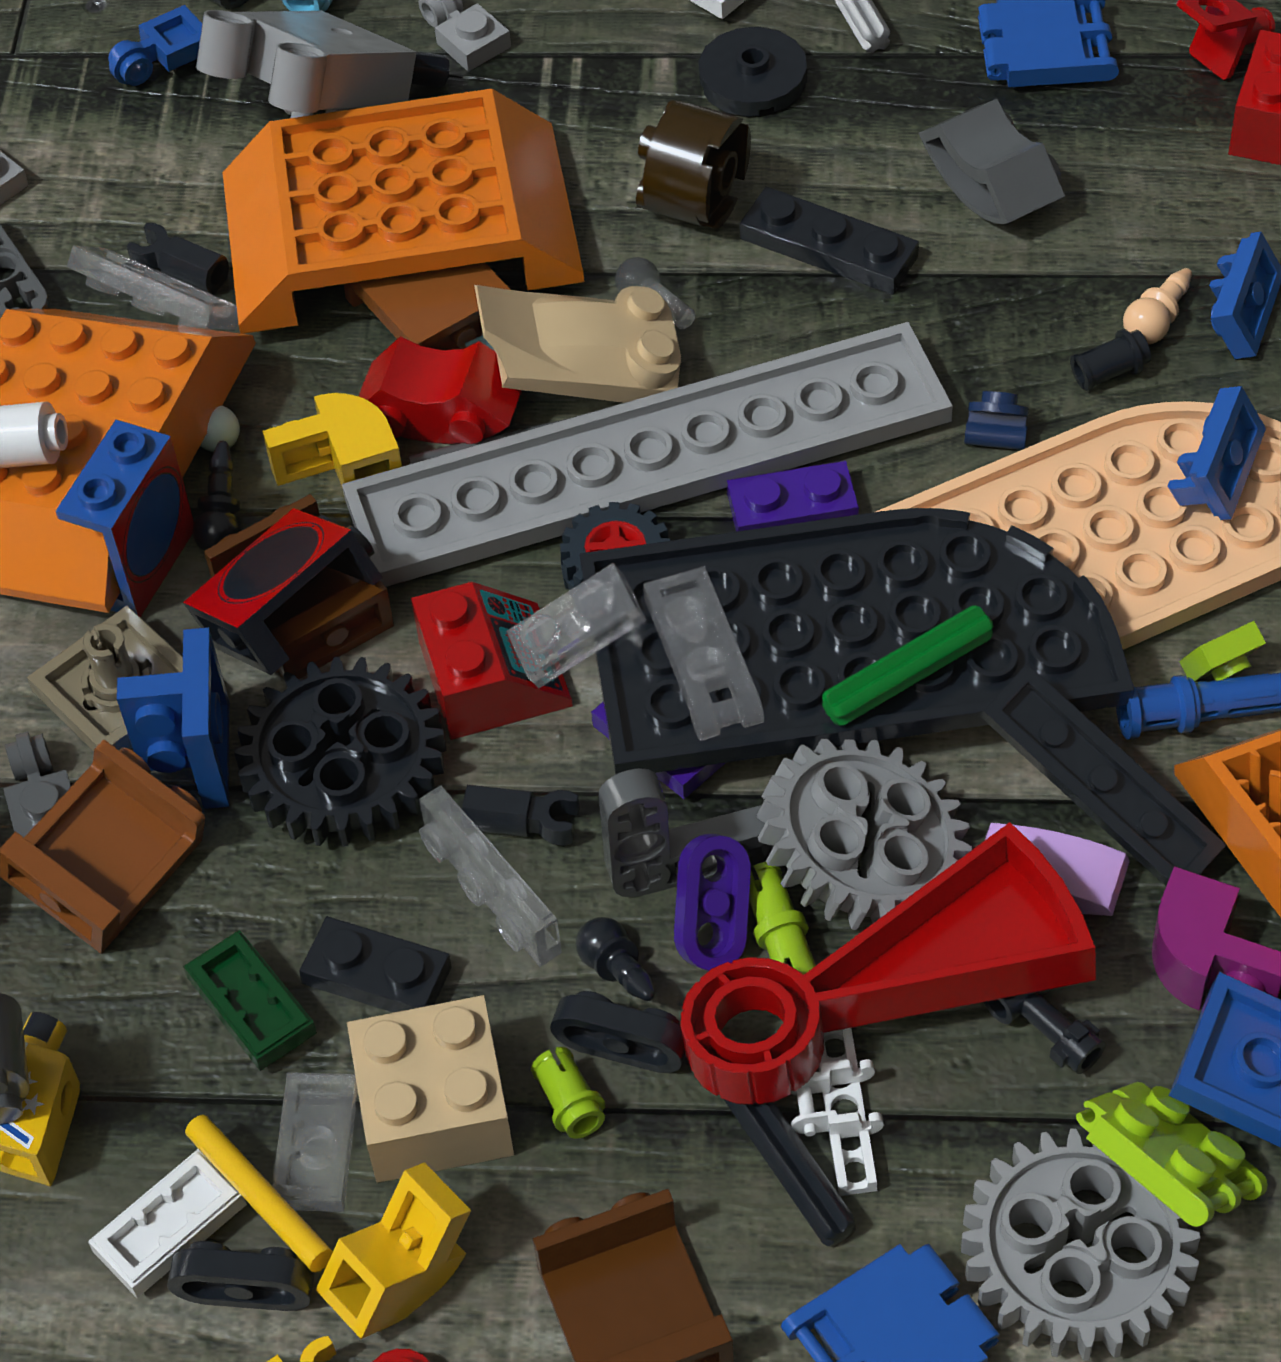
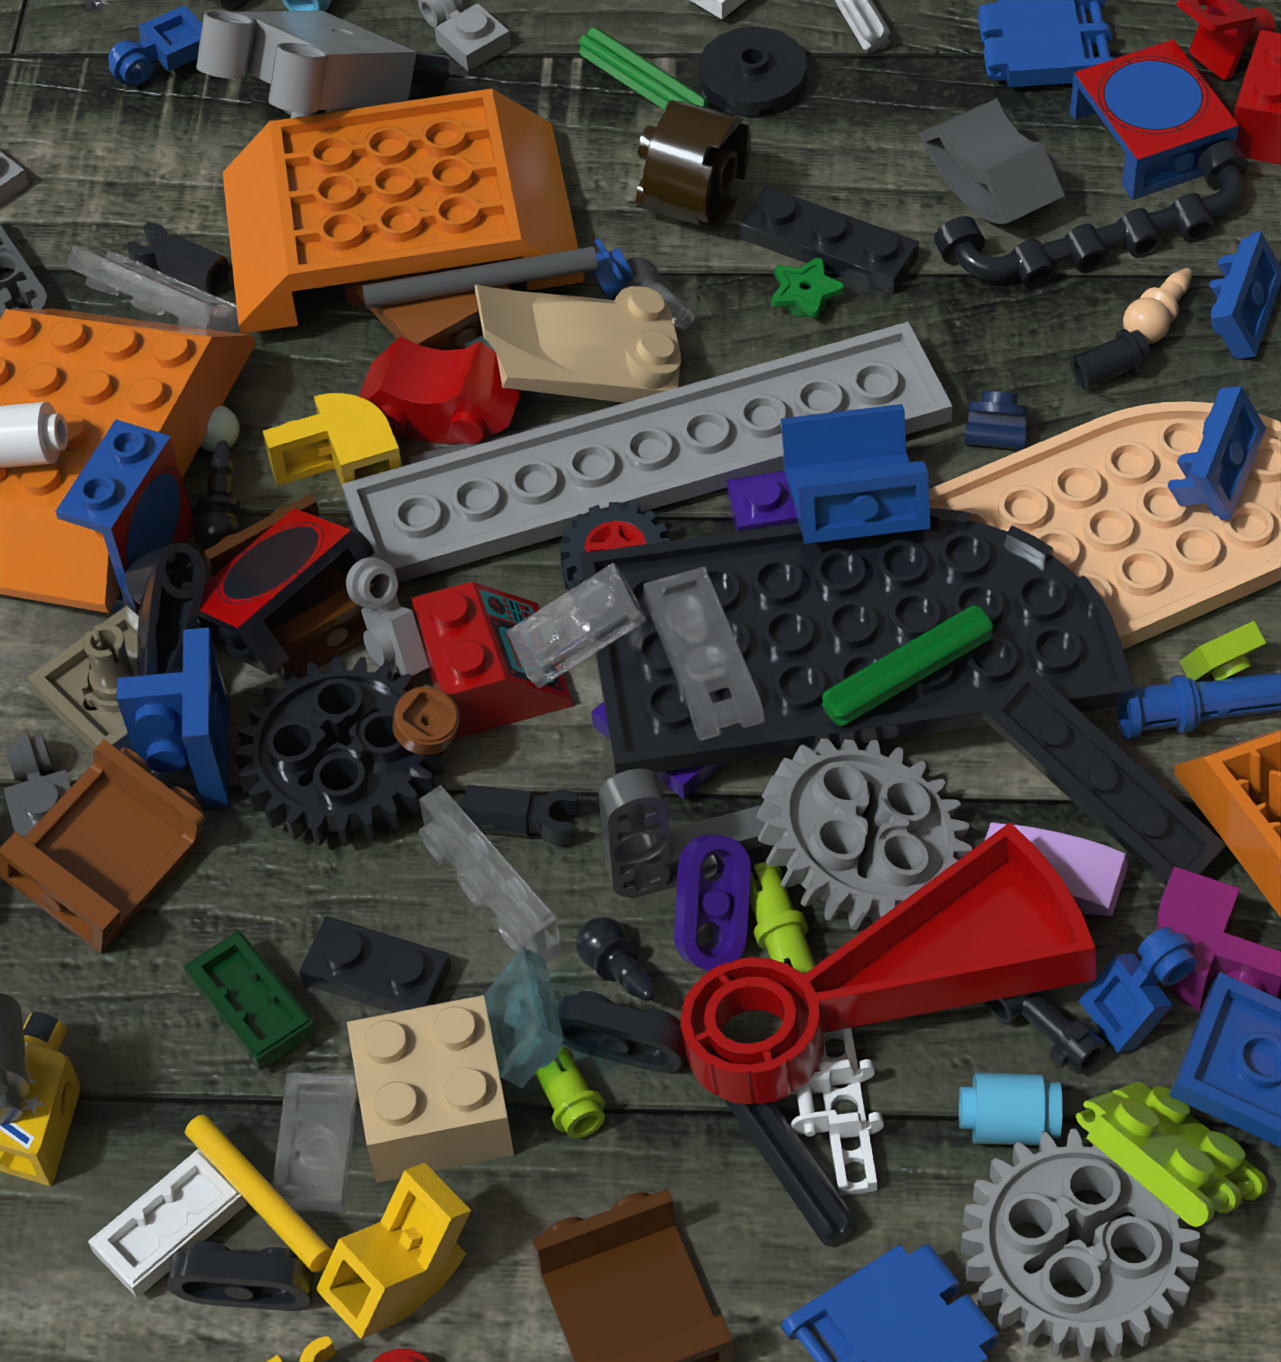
(170, 594): none -> black piece
(391, 628): none -> light grey plate
(426, 720): none -> dark orange tile
(485, 275): none -> dark grey bar
(523, 1018): none -> clear light blue plate
(612, 270): none -> blue plate
(635, 70): none -> green axle
(805, 302): none -> green plate
(853, 474): none -> blue panel
(1010, 1108): none -> medium azure brick
(1126, 993): none -> blue plate
(1156, 113): none -> blue panel
(1220, 165): none -> black bar

